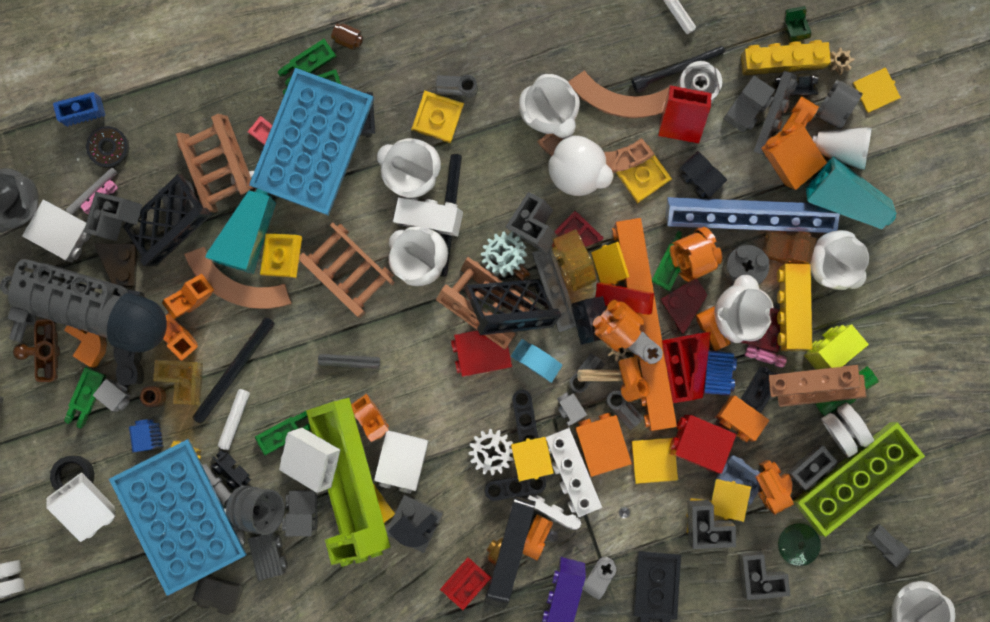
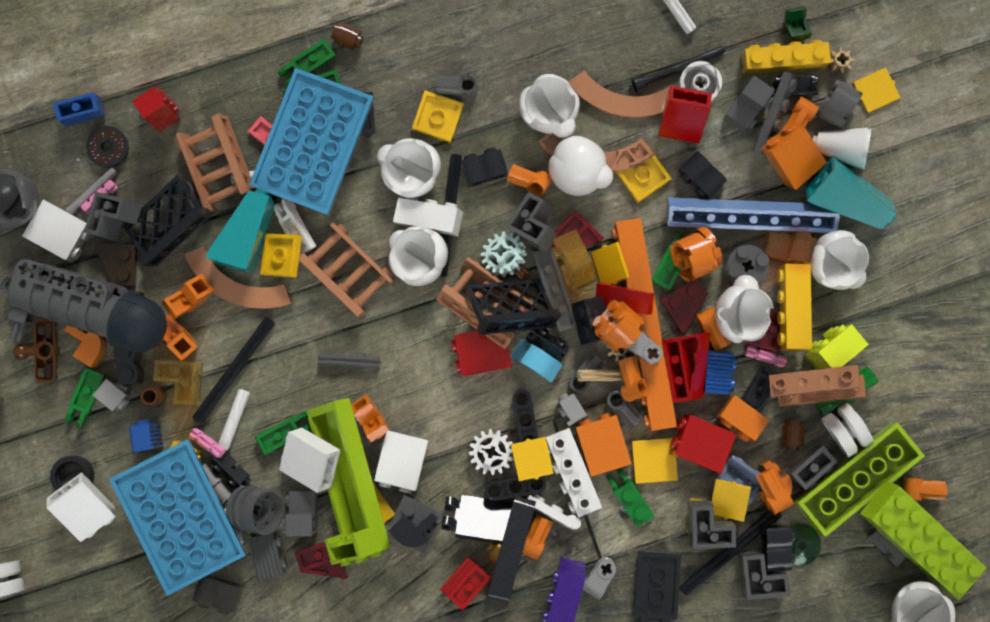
(157, 108): none -> red wedge
(207, 443): none -> bright pink axle
(293, 224): none -> white hinge
(317, 561): none -> dark red wing
(477, 518): none -> tile
(484, 167): none -> black brick
(534, 182): none -> orange piece
(556, 346): none -> black hinge
(631, 499): none -> green hinge
(727, 553): none -> black axle
(777, 547): none -> black brick
(793, 434): none -> reddish brown brick
(923, 489): none -> orange piece
(923, 540): none -> lime brick

